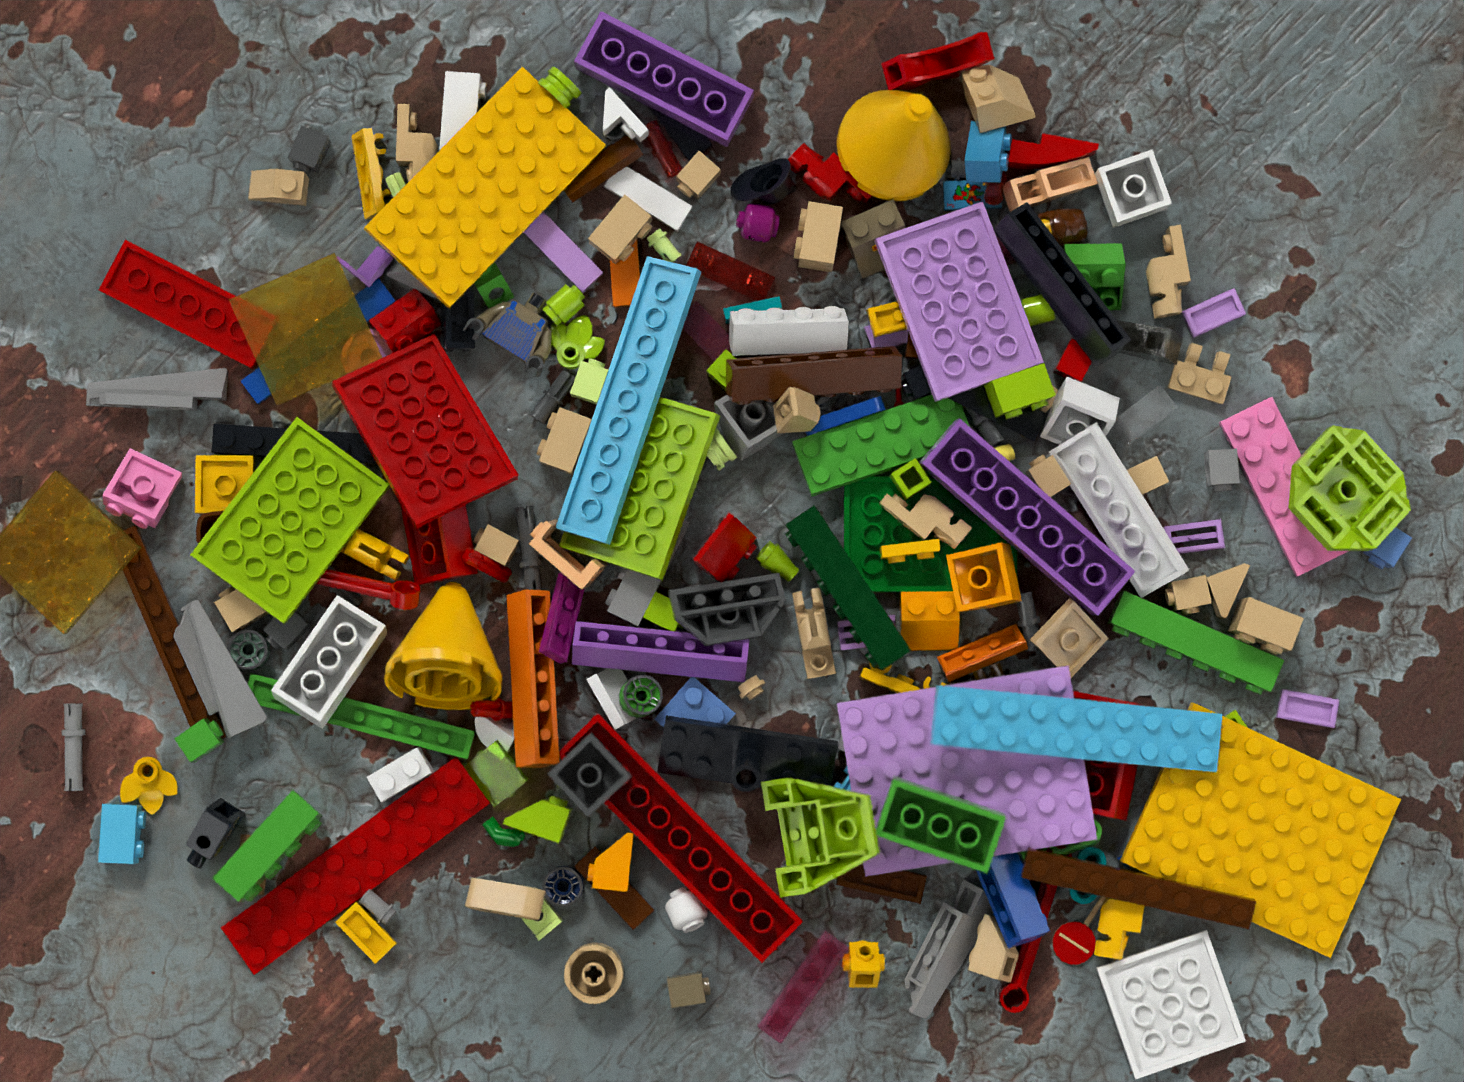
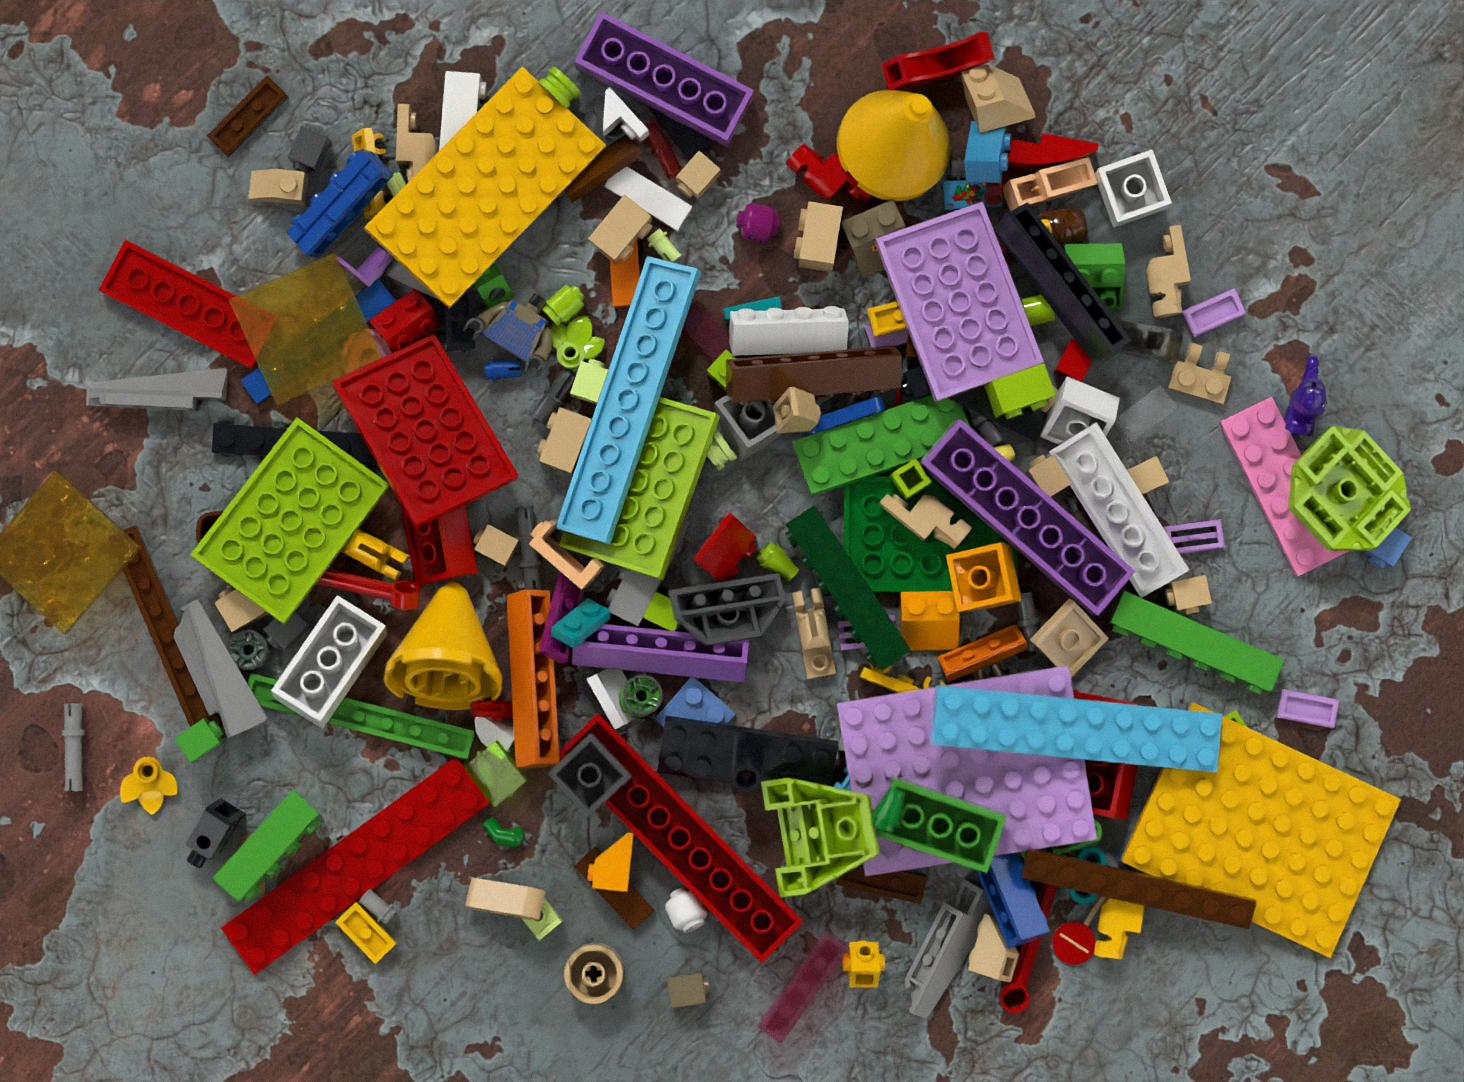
(121, 833): medium azure brick -> none
(141, 489): bright pink plate -> none
(220, 479): yellow plate -> none
(247, 116): none -> reddish brown tile
(339, 203): none -> blue brick
(400, 774): white brick -> none
(486, 565): red axle -> none
(500, 370): none -> blue pin
(543, 819): lime slope -> none
(563, 252): lavender tile -> none
(568, 897): wheel -> none
(580, 623): none -> teal plate
(730, 272): clear red plate -> none
(751, 688): tan plate -> none
(766, 182): black piece -> none
(888, 811): none -> green cone
(897, 552): yellow plate -> none
(1170, 1004): white plate -> none
(1221, 469): light grey brick -> none
(1225, 587): tan slope -> none
(1265, 625): tan brick -> none
(1306, 401): none -> dark purple animal

